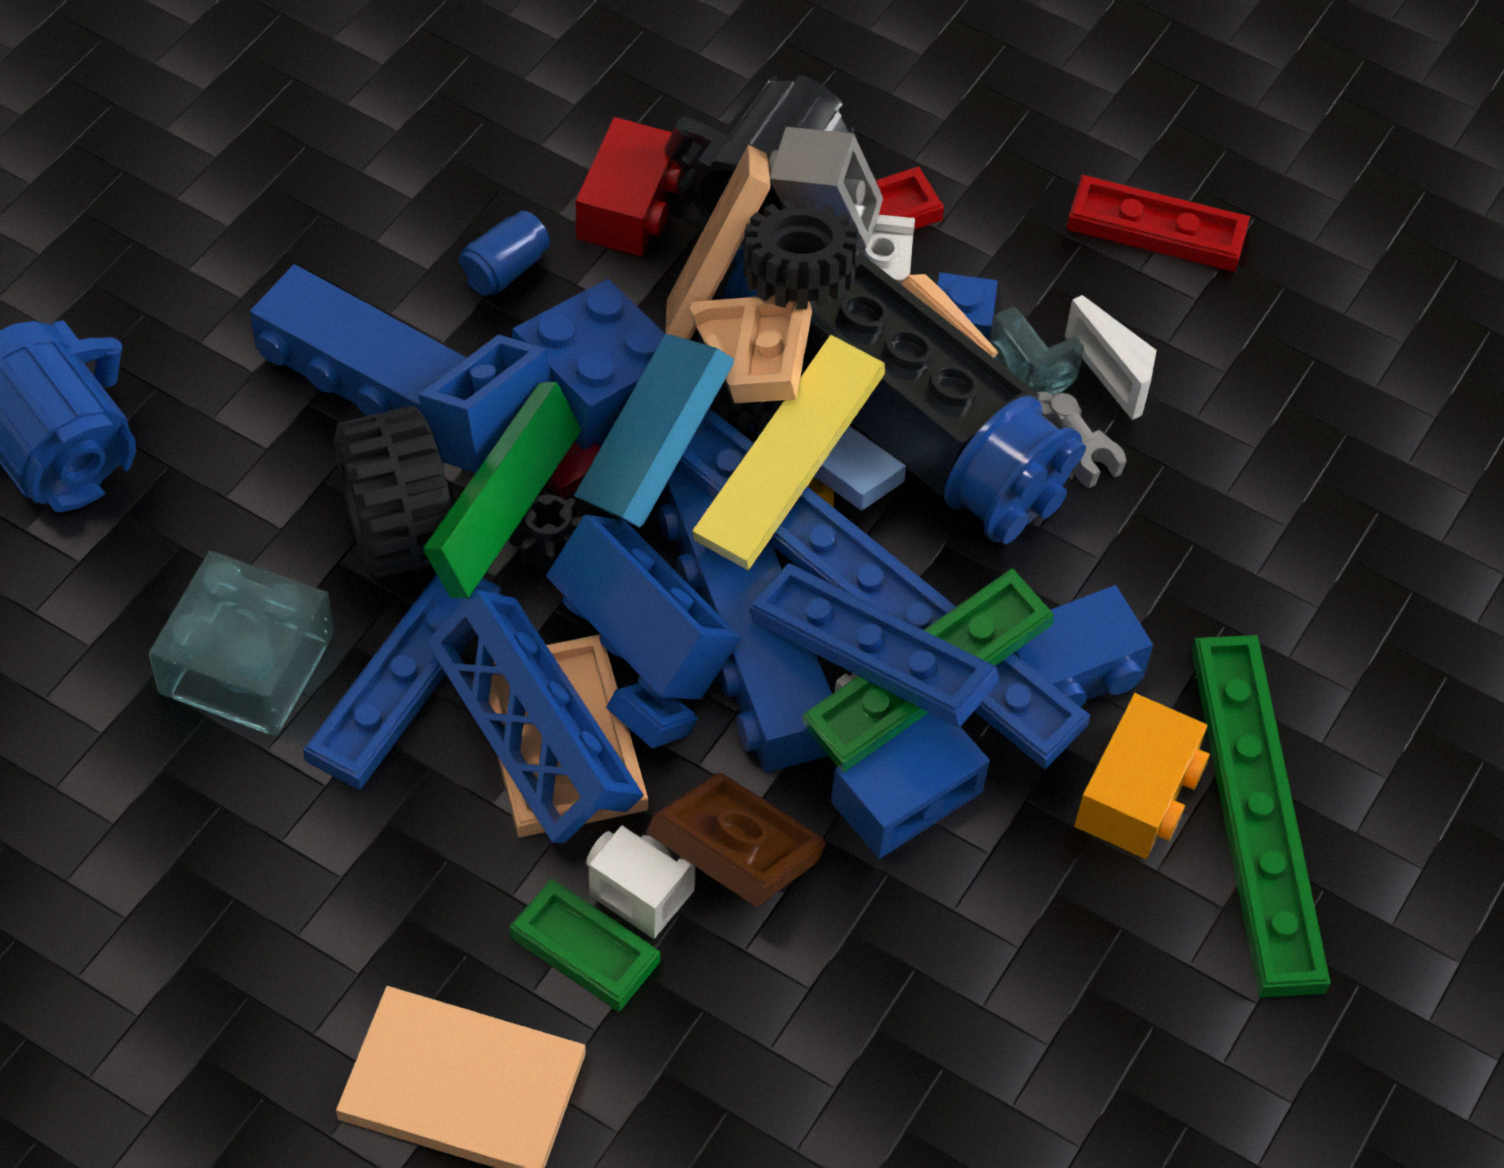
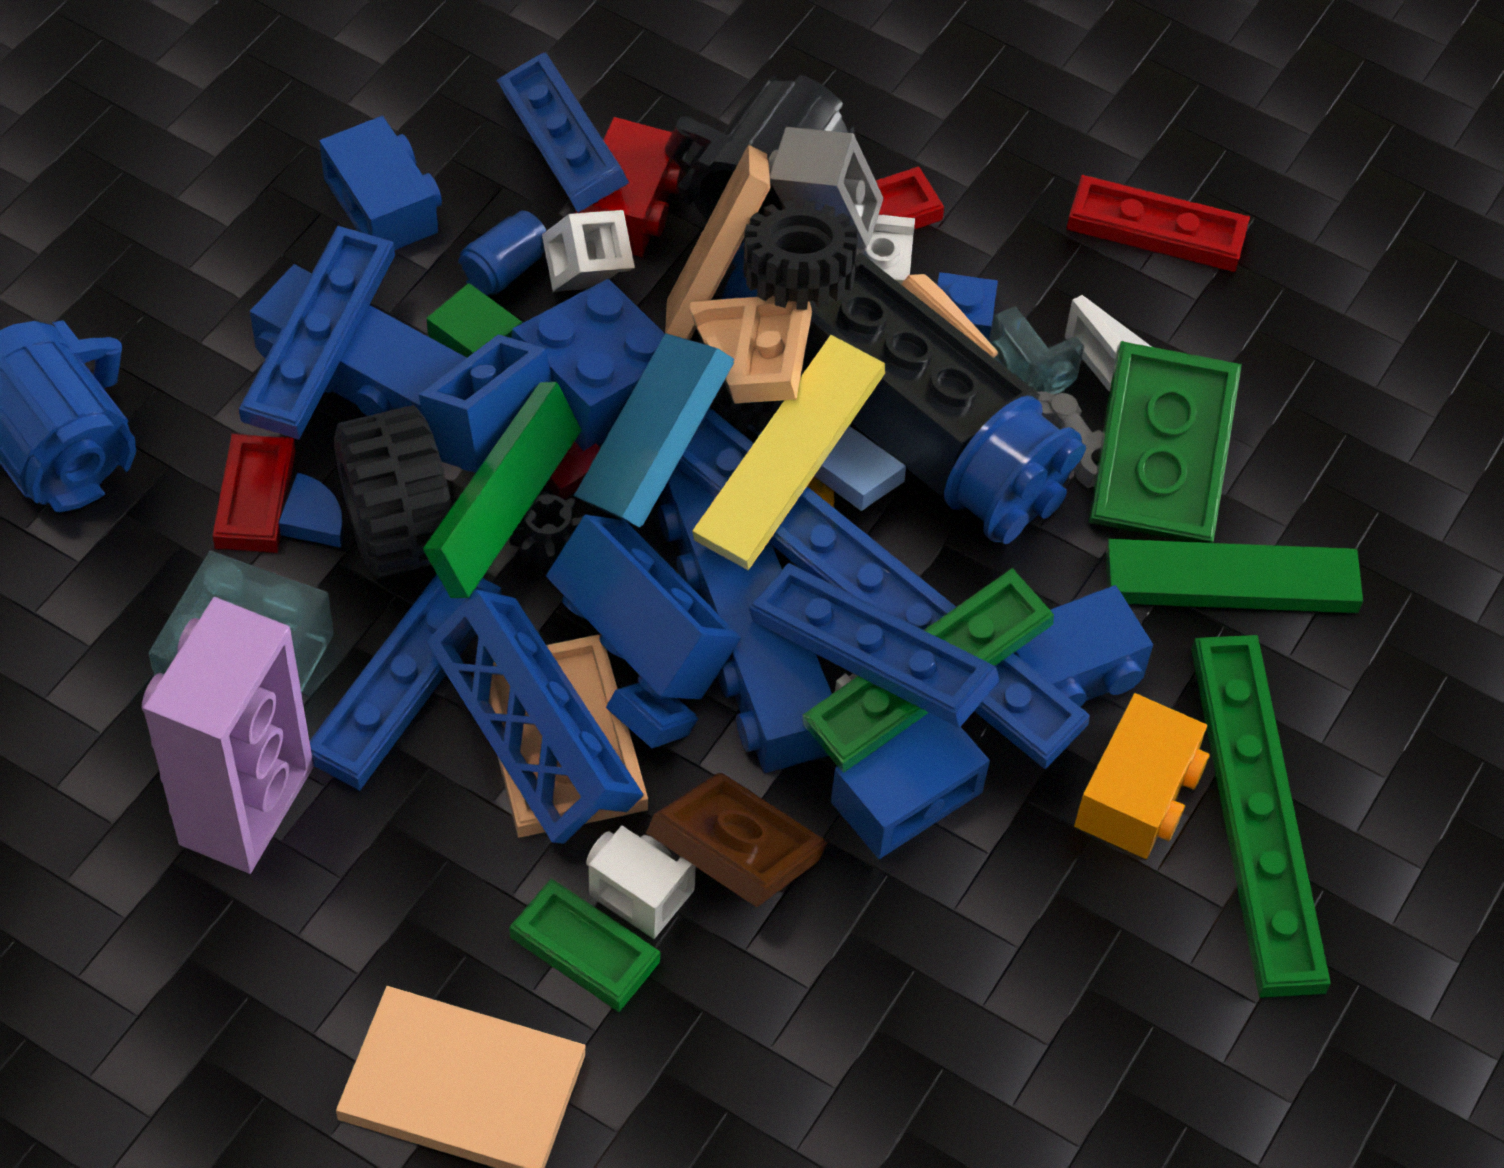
(229, 733): none -> lavender brick
(254, 493): none -> red tile
(312, 513): none -> blue tile
(317, 332): none -> blue tile
(380, 184): none -> blue brick
(469, 321): none -> green brick
(562, 132): none -> blue tile
(587, 249): none -> white brick
(1165, 443): none -> green tile
(1235, 575): none -> green tile

